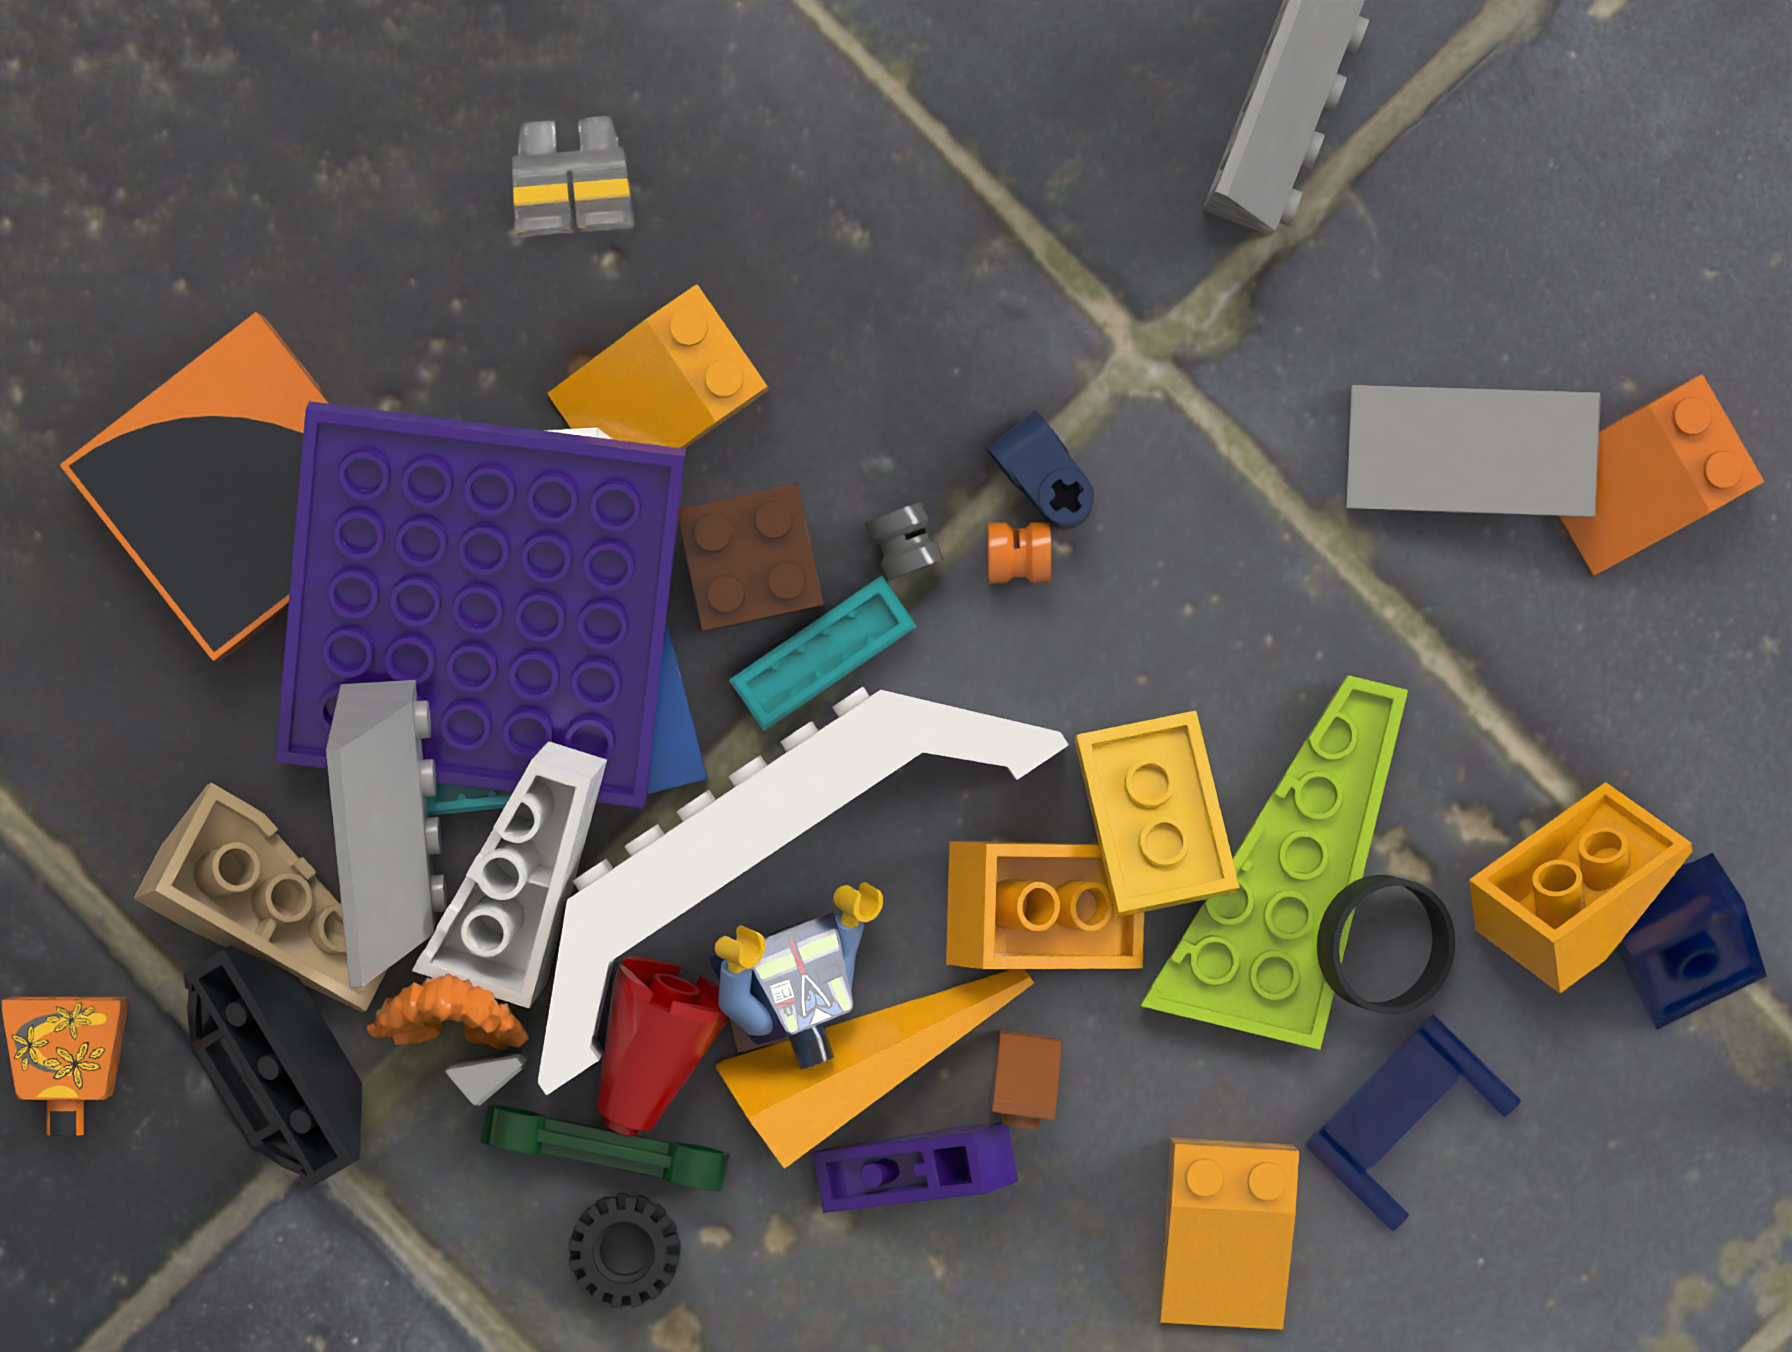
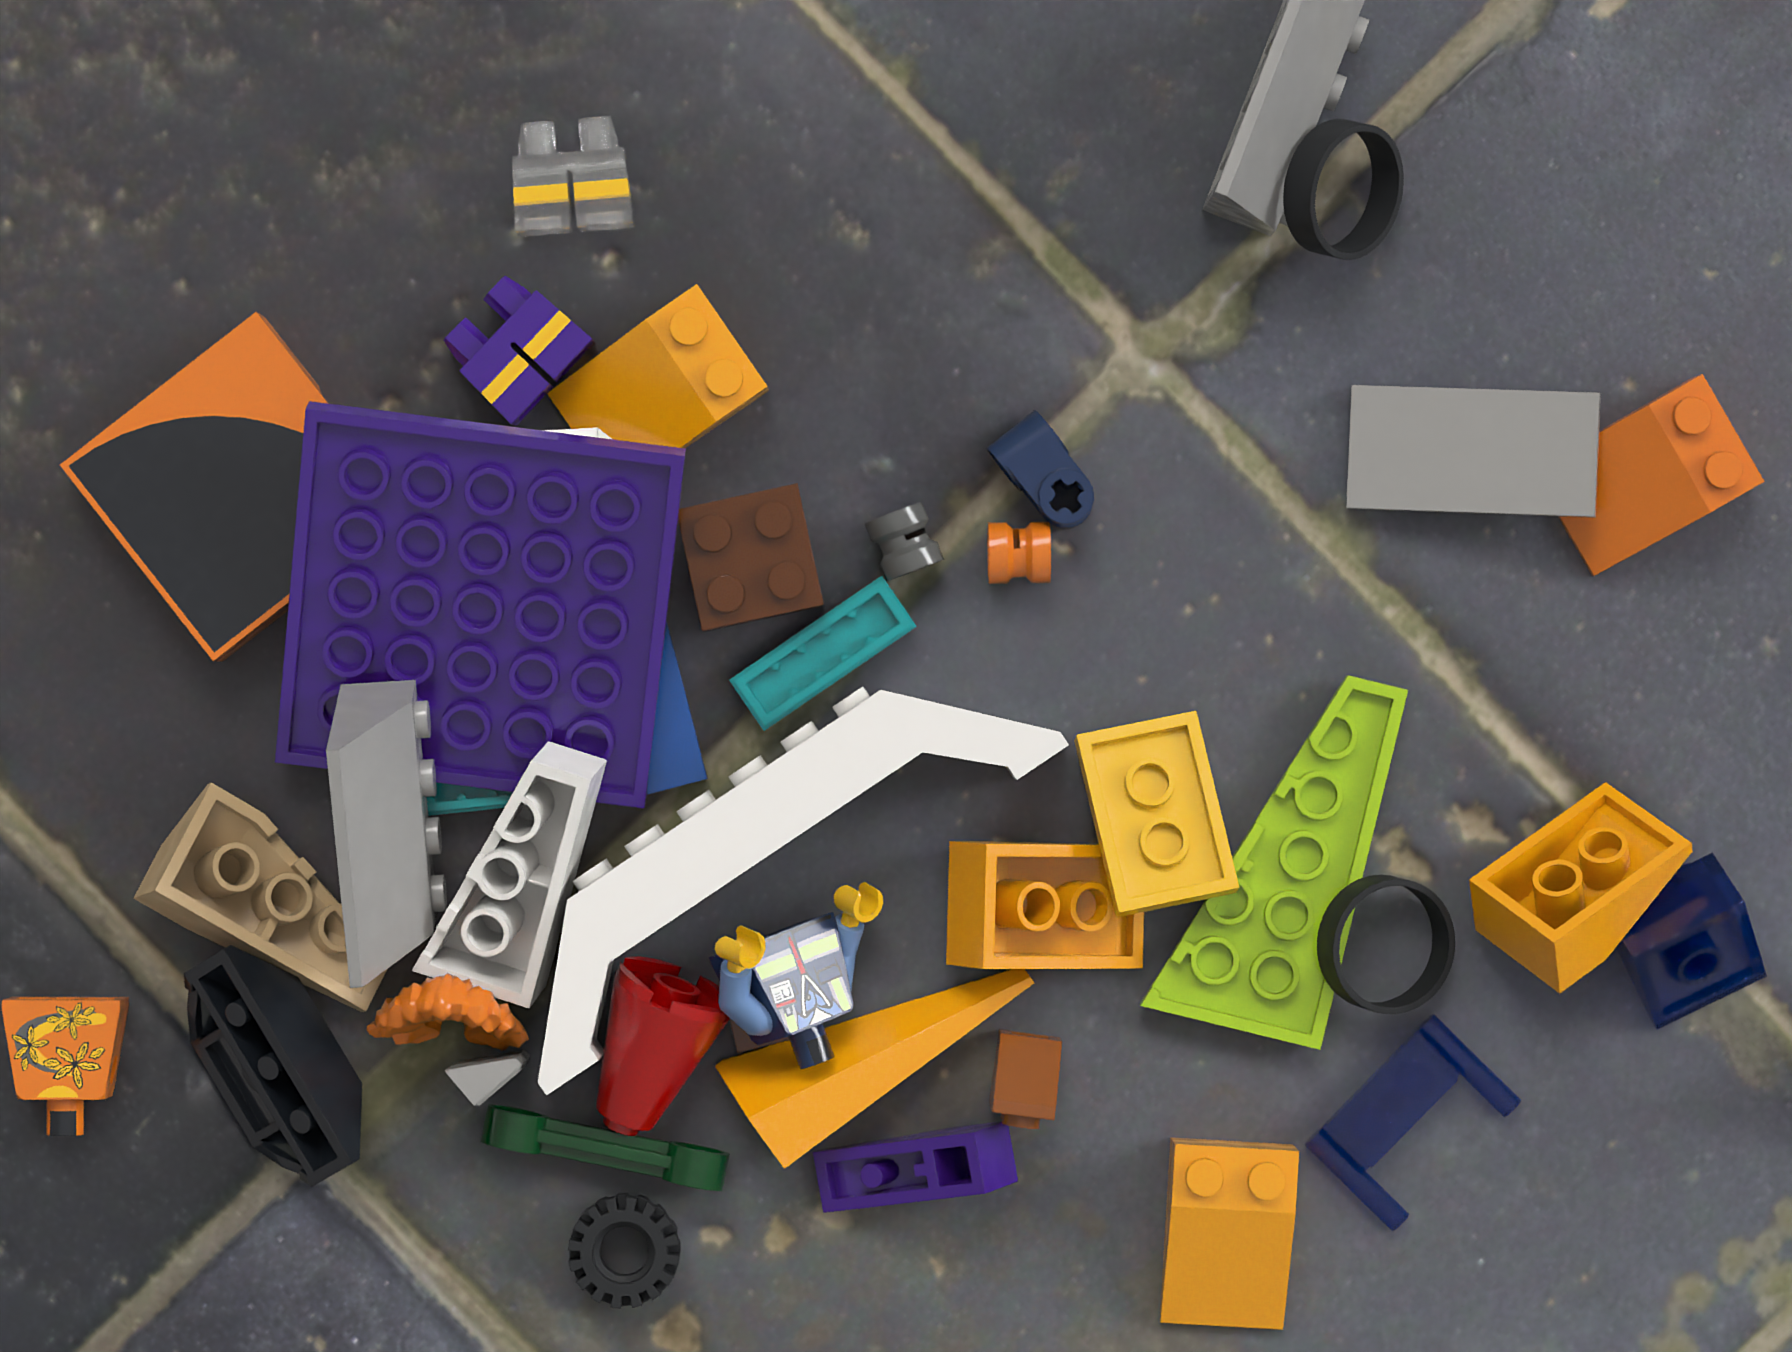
(533, 326): none -> dark purple hips
(1302, 183): none -> black tyre

